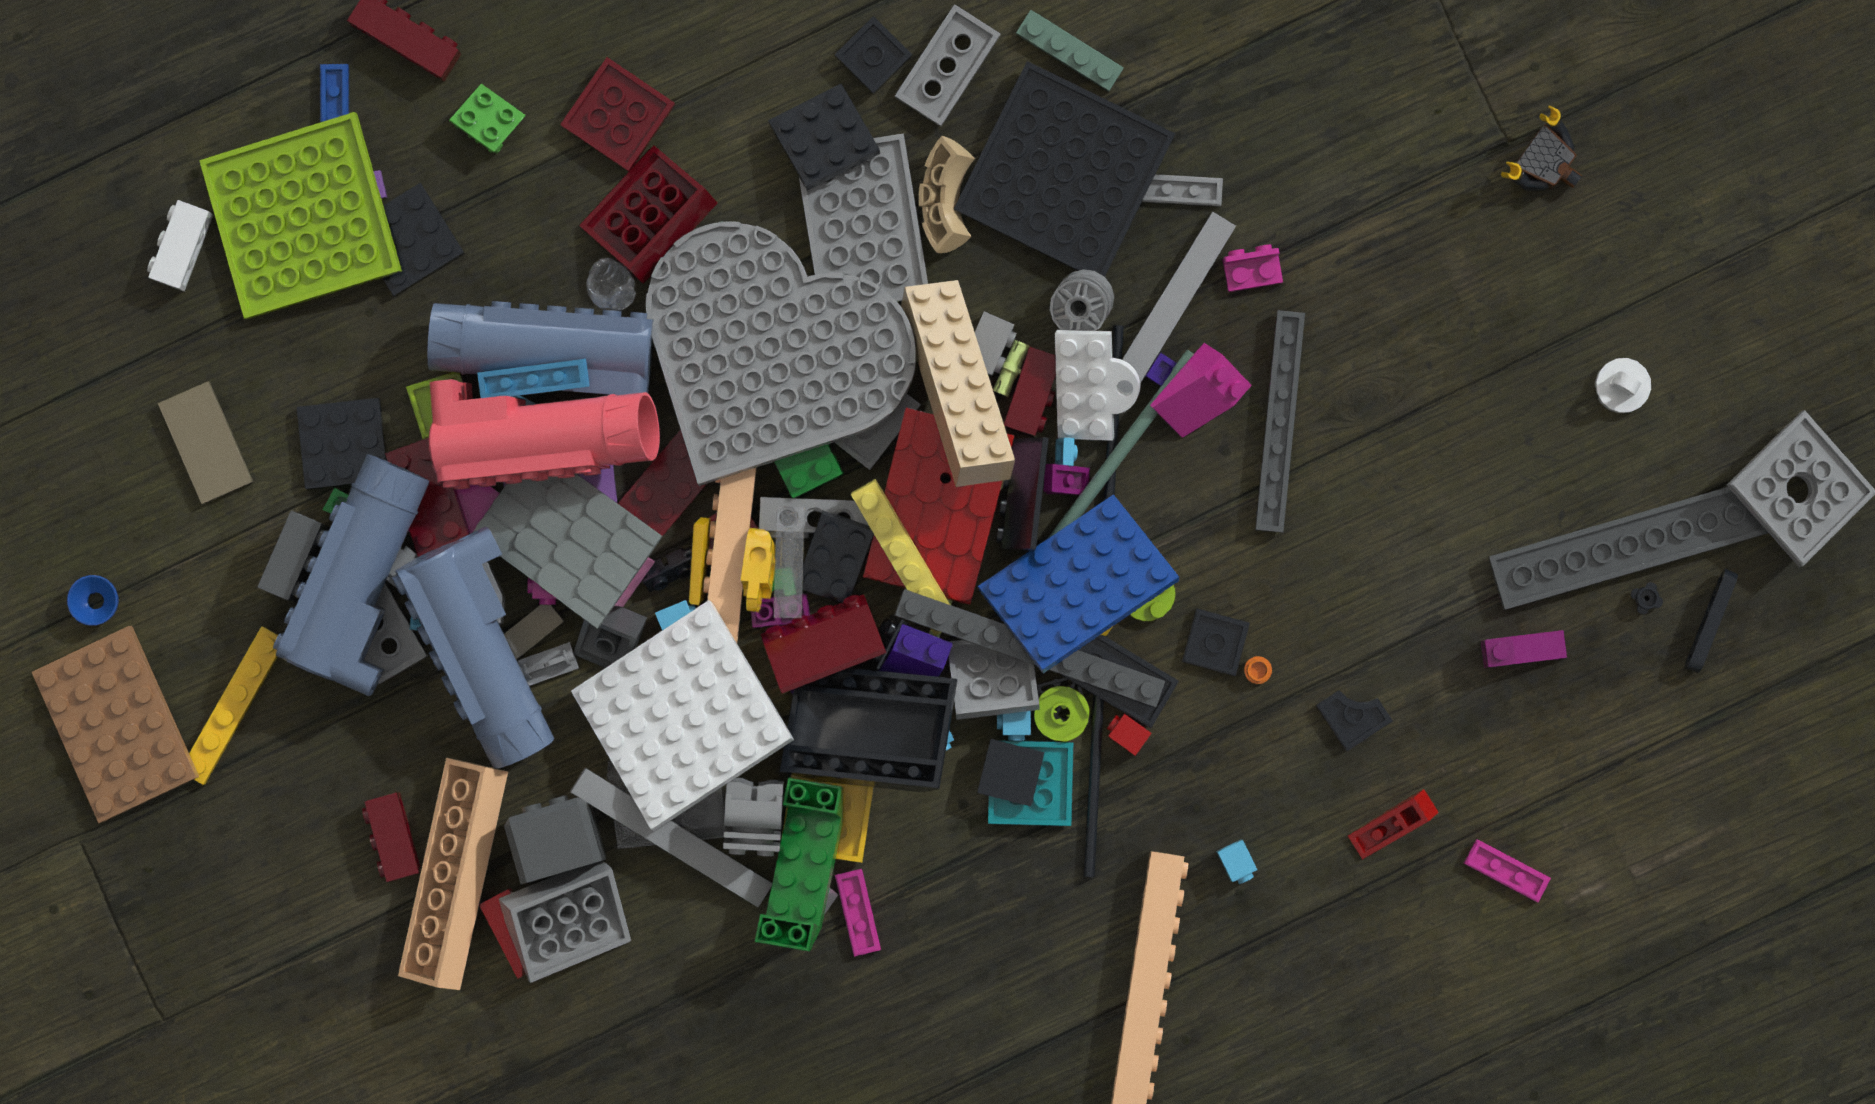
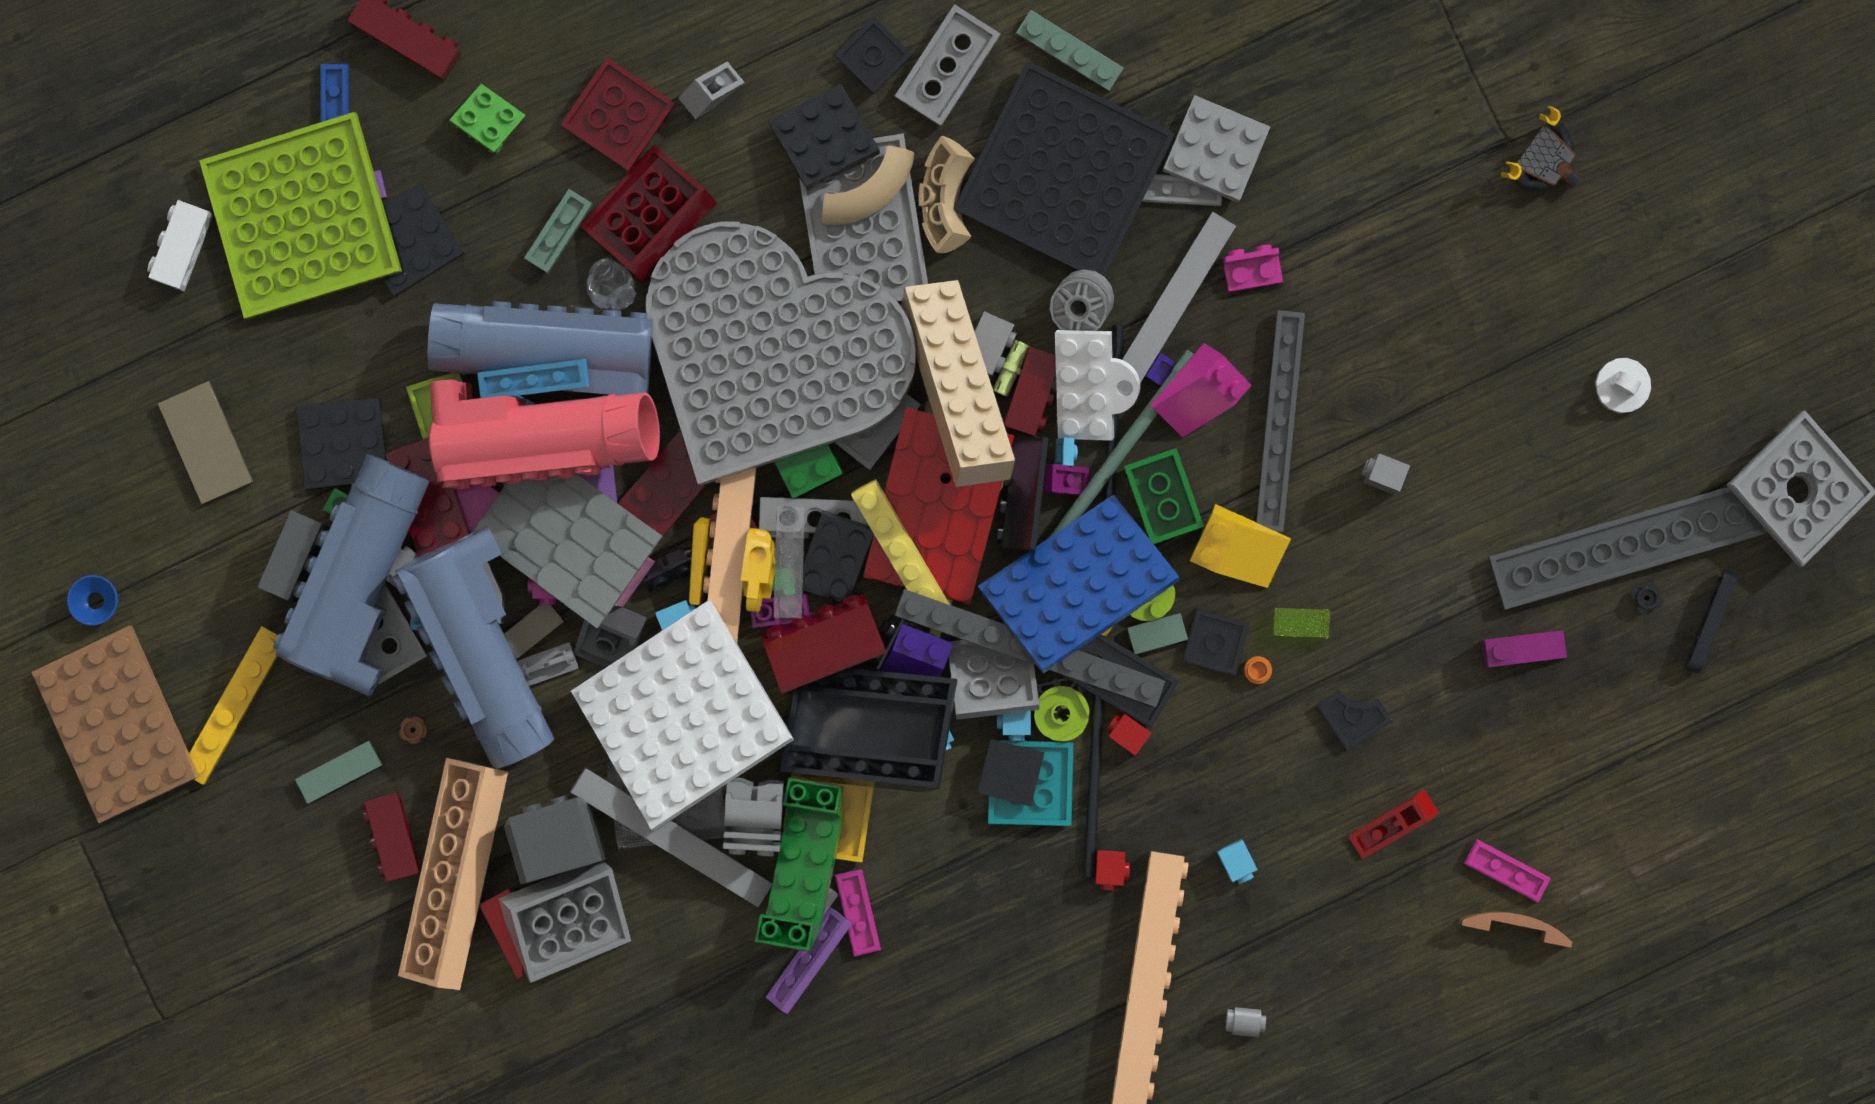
(338, 772): none -> sand green tile
(406, 733): none -> dark orange plate
(558, 231): none -> sand green plate
(710, 89): none -> light grey slope
(807, 964): none -> medium lavender plate
(873, 194): none -> tan brick
(1111, 869): none -> red brick
(1157, 633): none -> sand green tile
(1163, 496): none -> green brick
(1216, 149): none -> light grey plate
(1239, 547): none -> yellow slope
(1245, 1022): none -> light grey brick
(1301, 622): none -> clear neon green plate
(1385, 473): none -> light grey brick
(1483, 921): none -> nougat slope

